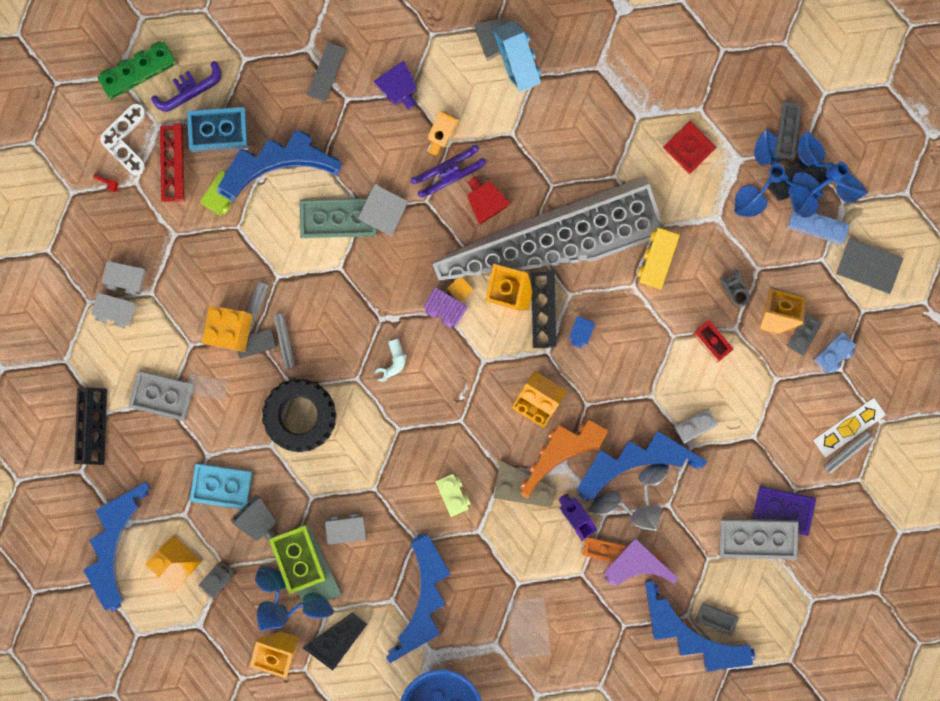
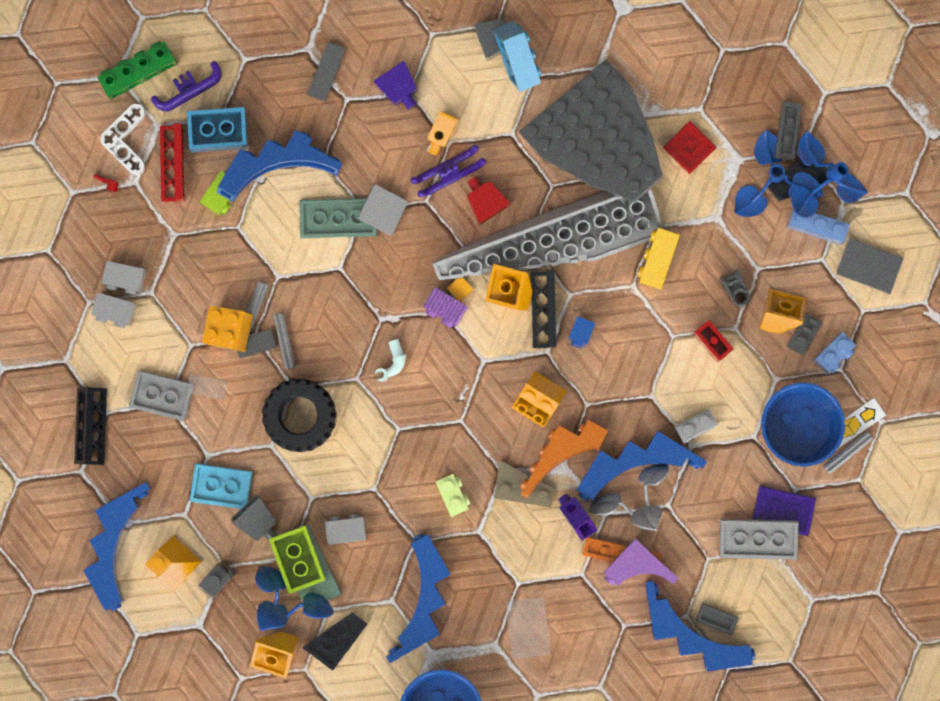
(598, 135): none -> dark grey wing
(803, 424): none -> blue piece

